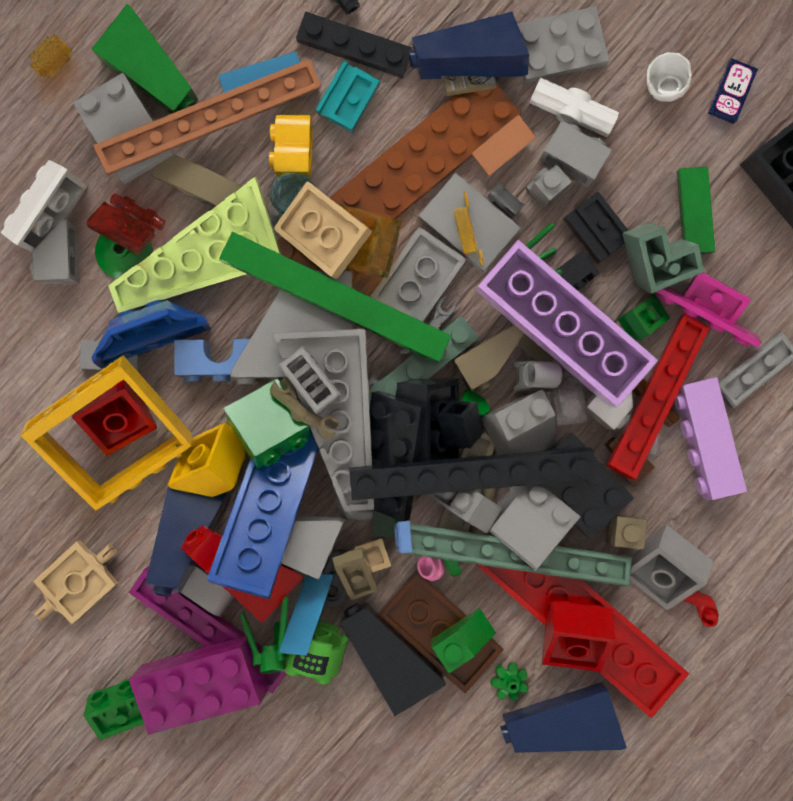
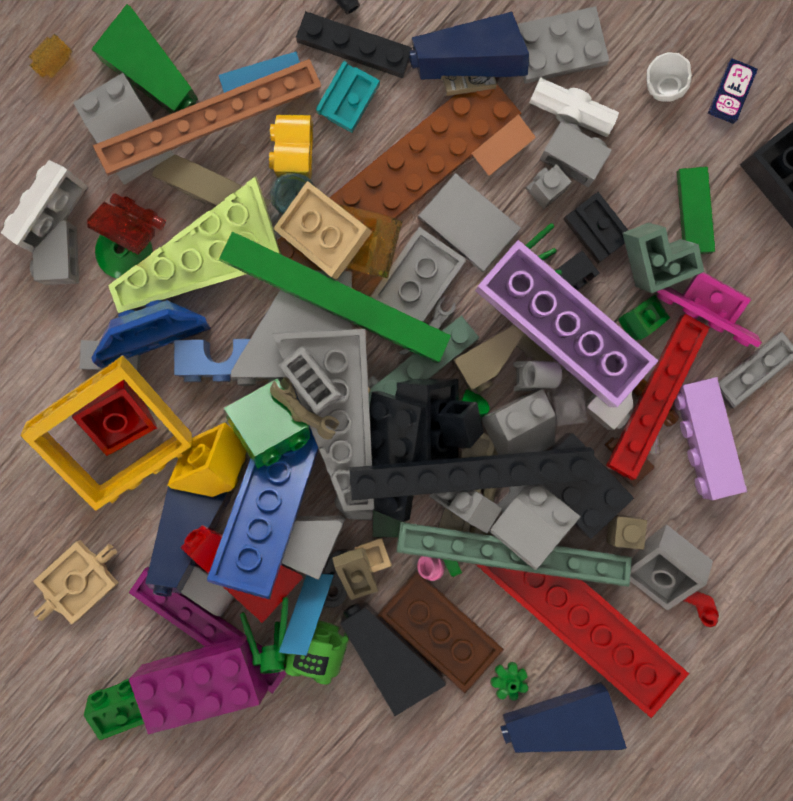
(403, 537): medium blue tile -> none
(462, 640): green slope -> none
(468, 217): yellow piece -> none
(505, 200): dark grey pin -> none
(578, 636): red slope -> none

